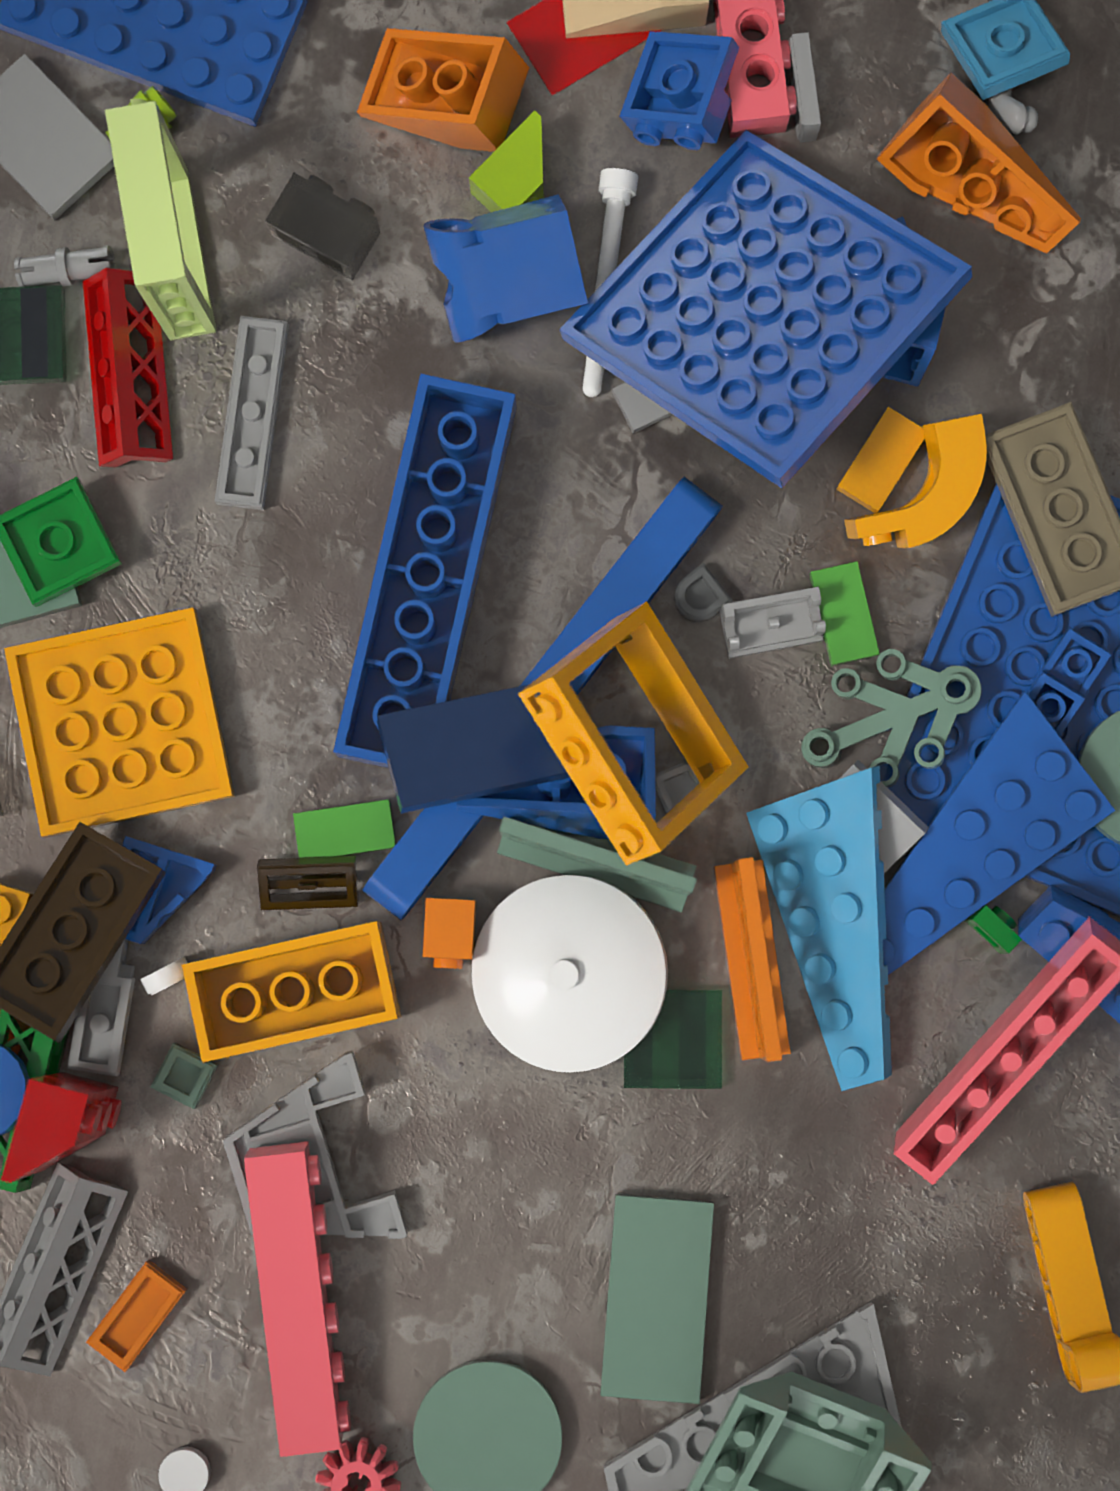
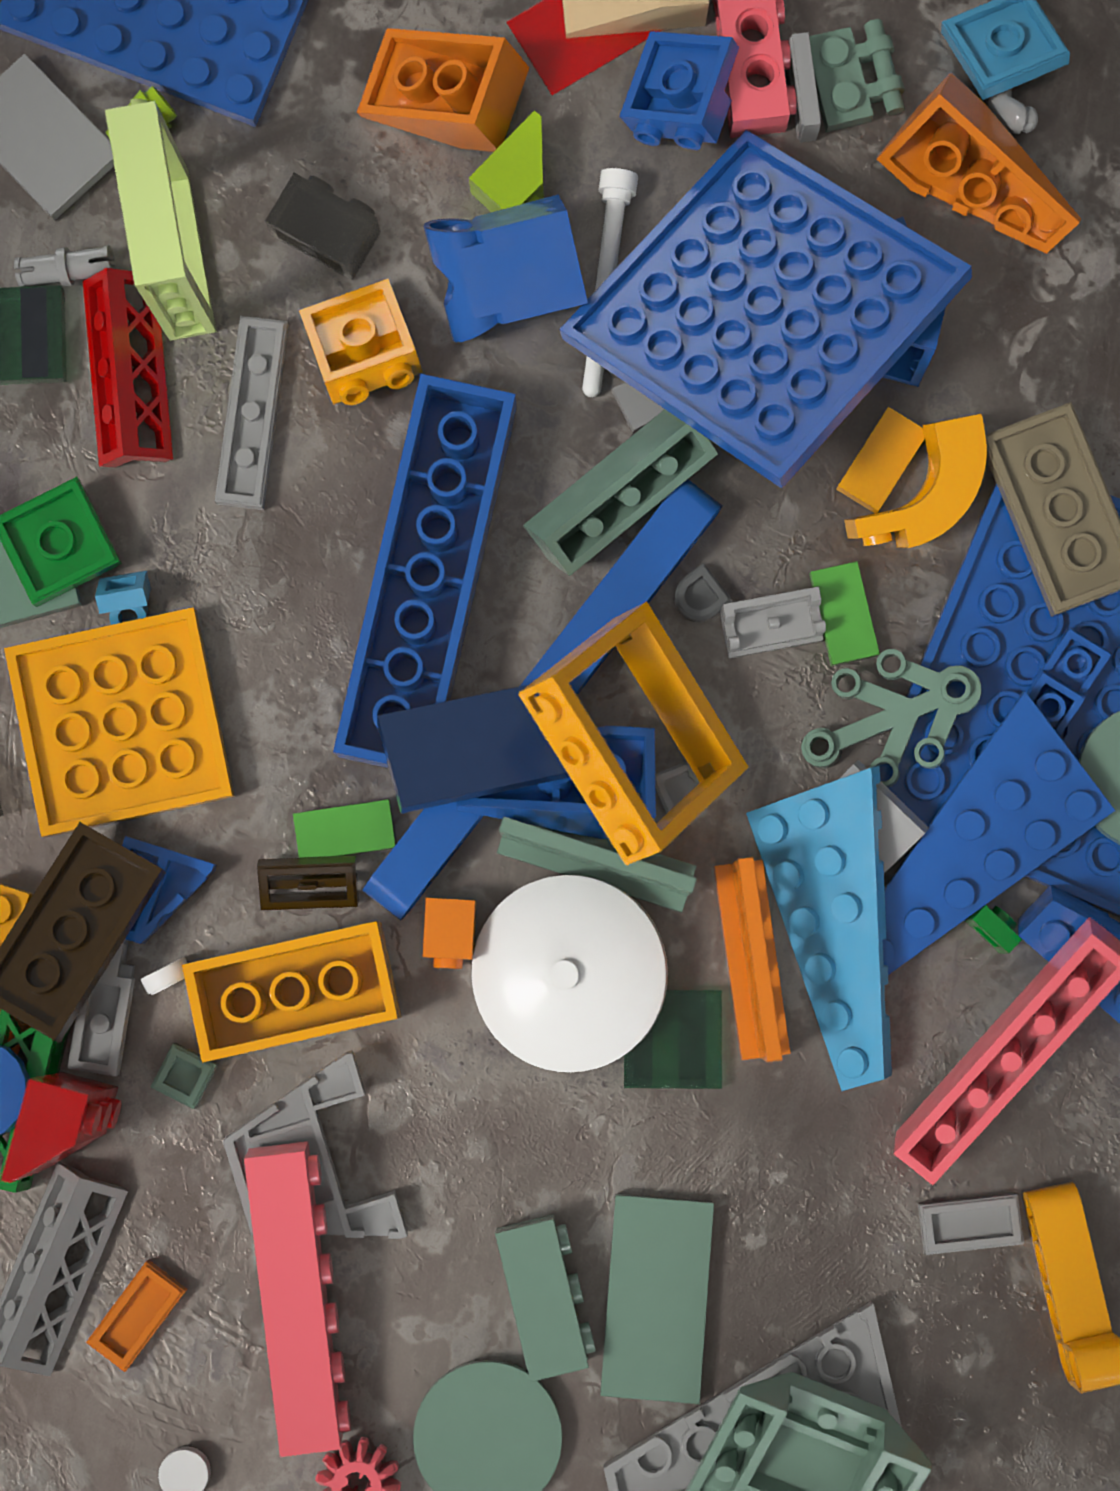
(123, 593): none -> dark azure tile
(361, 343): none -> light orange plate
(544, 1297): none -> sand green brick
(619, 491): none -> sand green brick
(840, 80): none -> sand green plate
(970, 1223): none -> light grey tile

